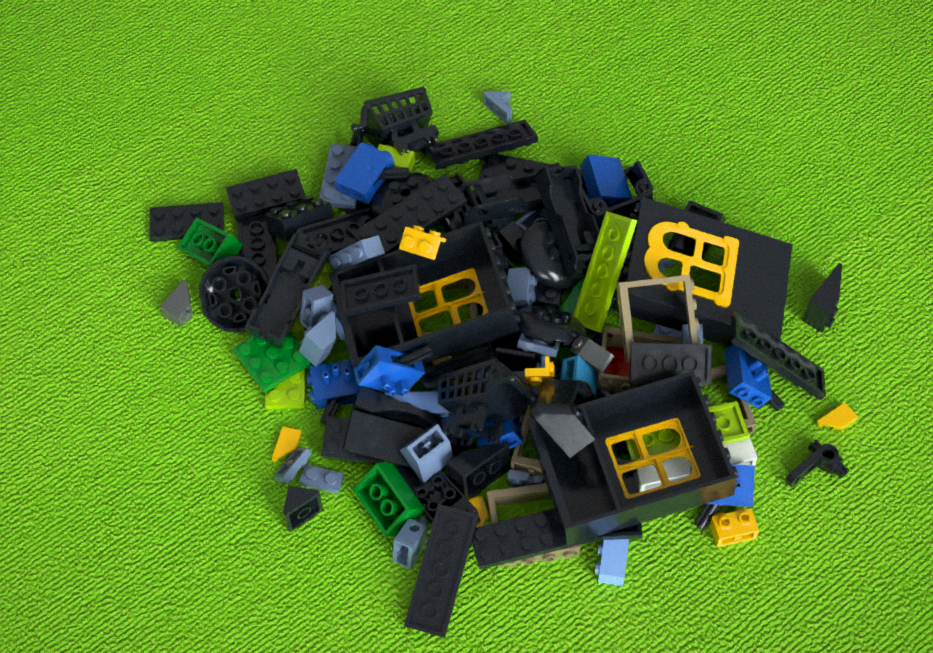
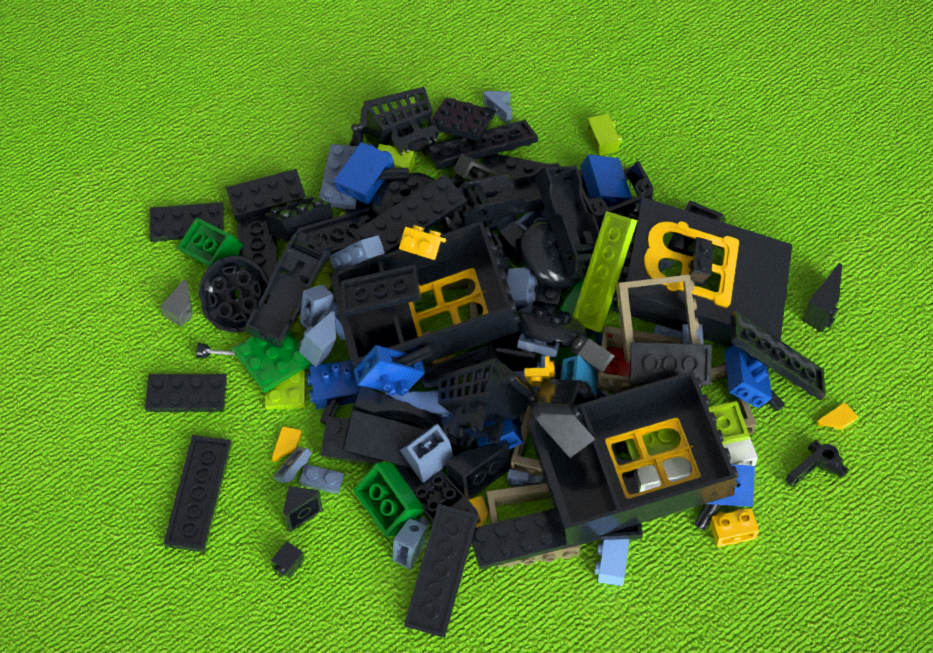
(186, 393): none -> black plate
(198, 493): none -> black plate
(204, 351): none -> black hinge
(287, 560): none -> black brick
(462, 119): none -> black plate
(473, 169): none -> dark grey slope
(603, 134): none -> lime brick
(702, 262): none -> black window

